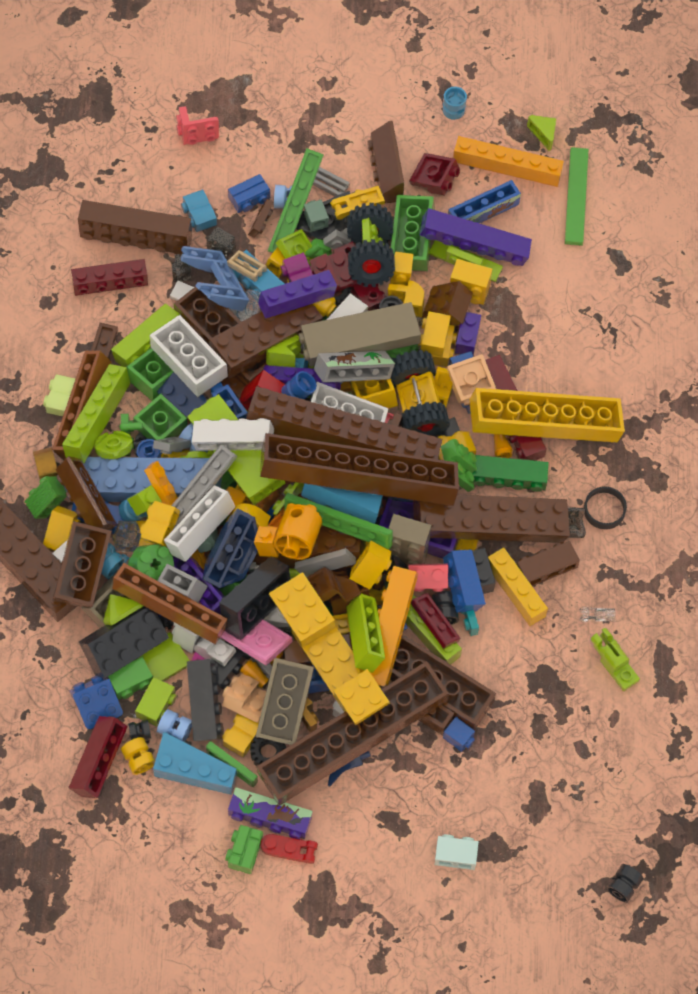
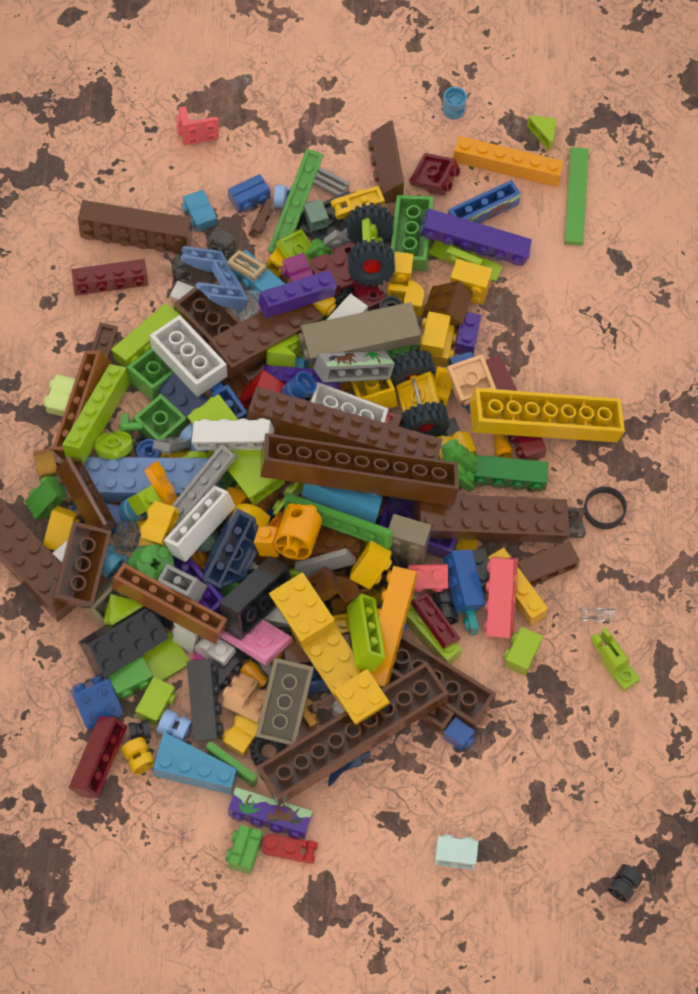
(501, 597): none -> coral brick
(522, 651): none -> lime brick

